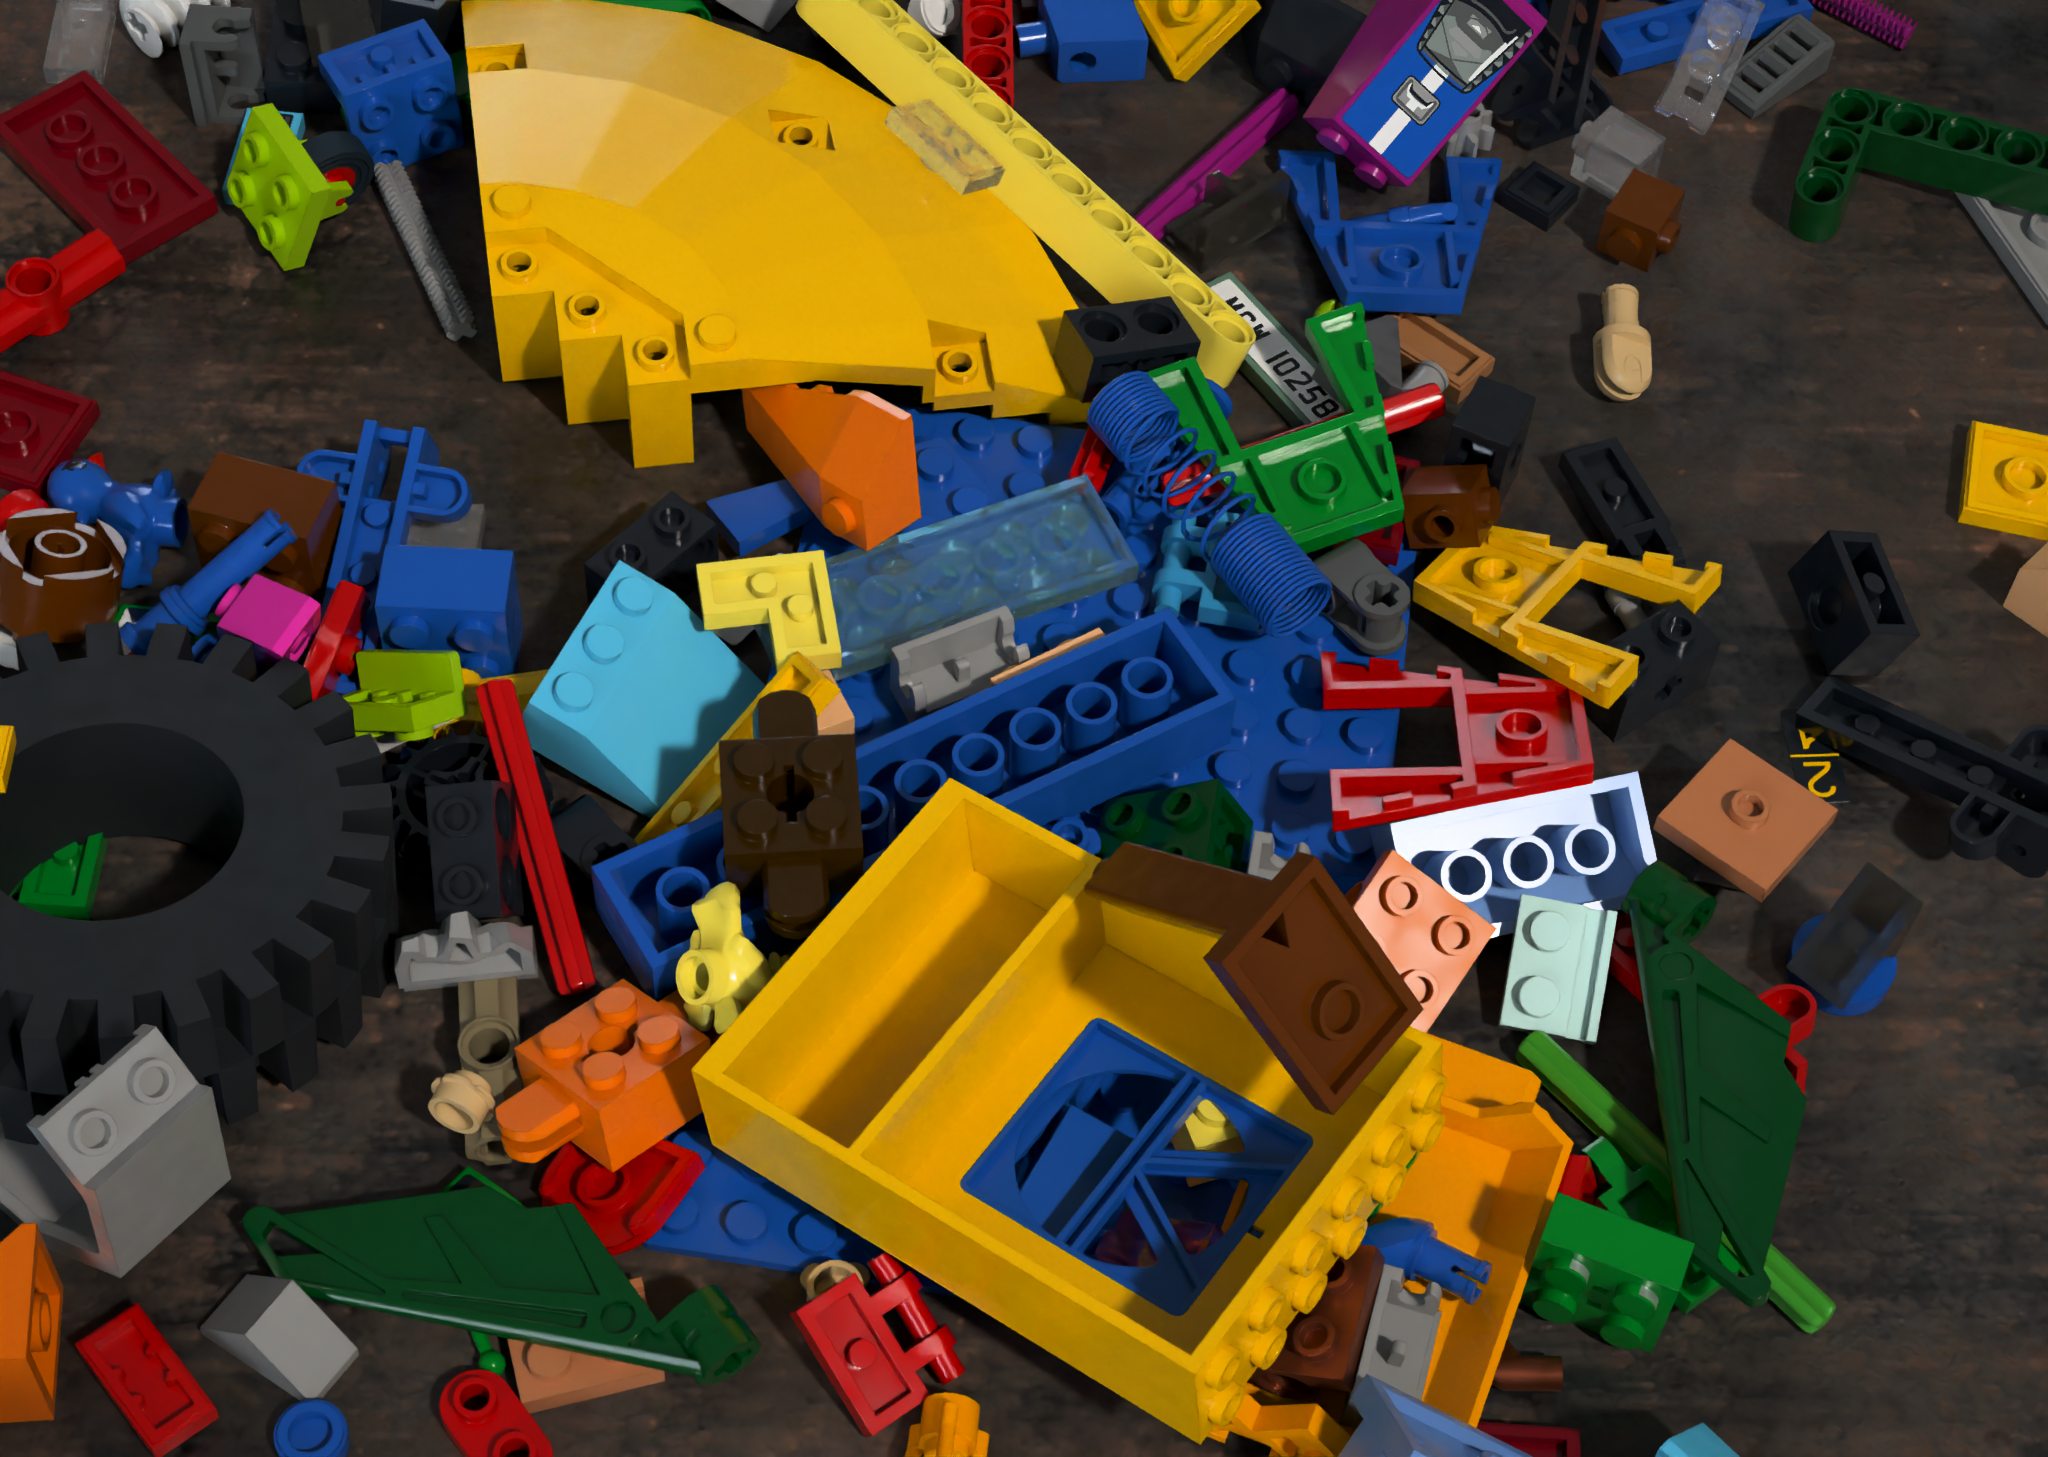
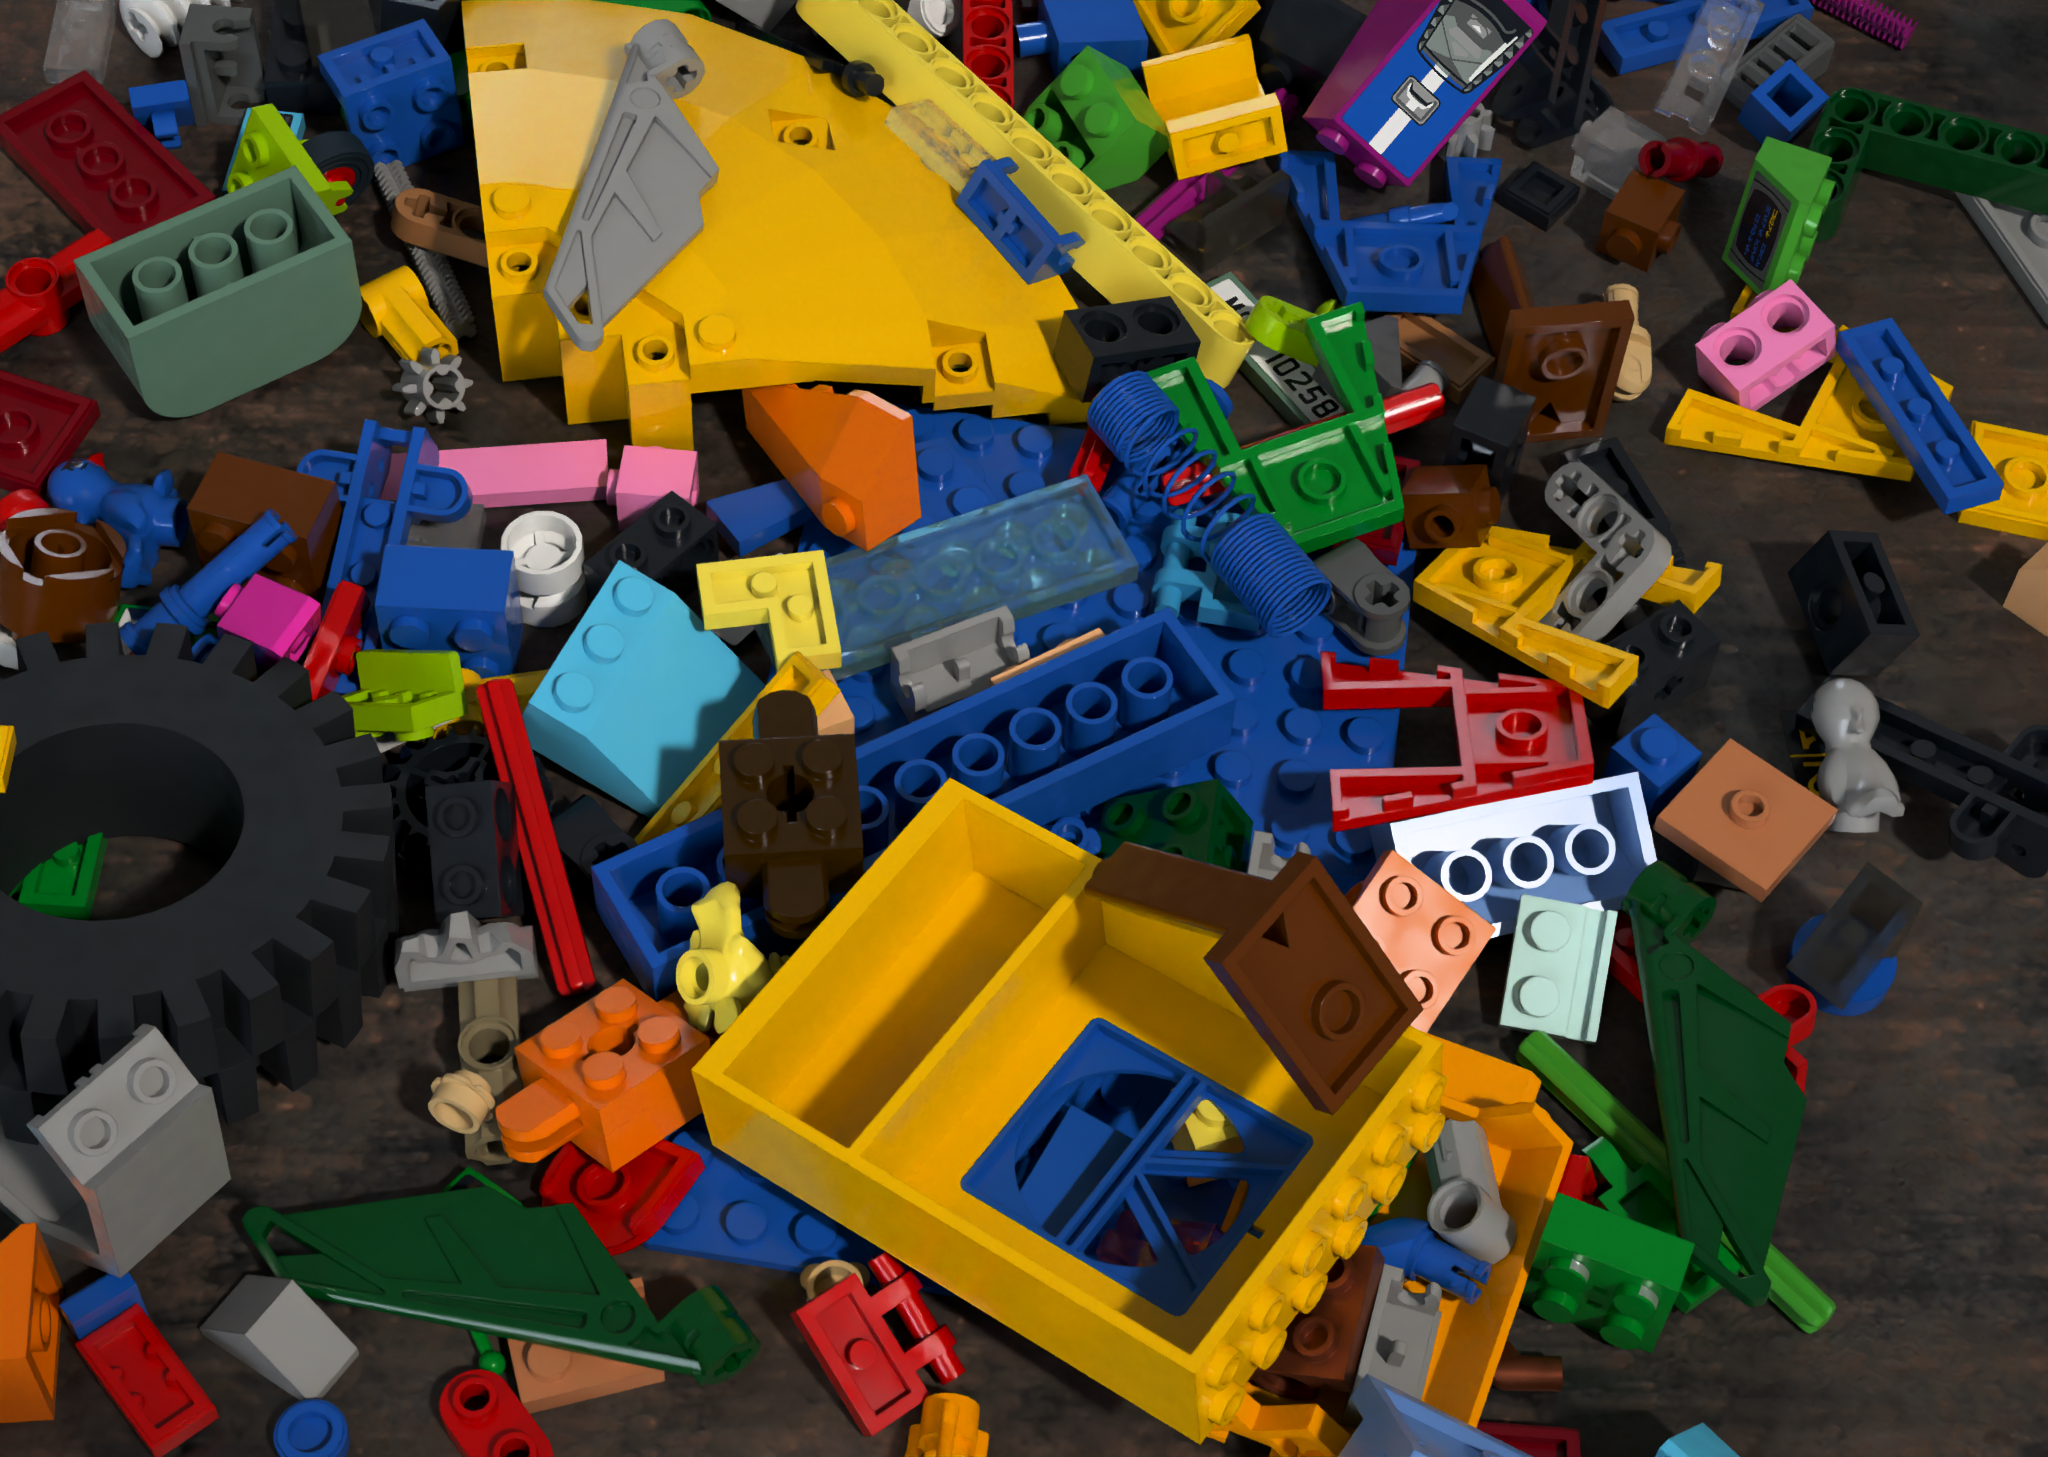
(100, 1303): none -> blue tile
(163, 110): none -> blue tile
(225, 295): none -> sand green brick
(400, 311): none -> yellow piece
(418, 390): none -> light grey gear
(430, 229): none -> medium nougat beam
(522, 472): none -> bright pink tile
(548, 567): none -> white wheel
(639, 188): none -> light grey wing
(647, 477): none -> bright pink brick
(857, 77): none -> black piece
(1015, 223): none -> blue hinge
(1100, 120): none -> bright green slope
(1214, 107): none -> yellow panel
(1281, 328): none -> lime beam
(1466, 1194): none -> light grey piece
(1554, 352): none -> reddish brown piece
(1614, 553): none -> light grey beam
(1662, 759): none -> blue brick
(1680, 159): none -> dark red pin
(1774, 357): none -> bright pink brick
(1778, 215): none -> bright green slope
(1783, 105): none -> blue brick
(1836, 434): none -> yellow wing
(1852, 772): none -> light grey animal
(1919, 416): none -> blue plate

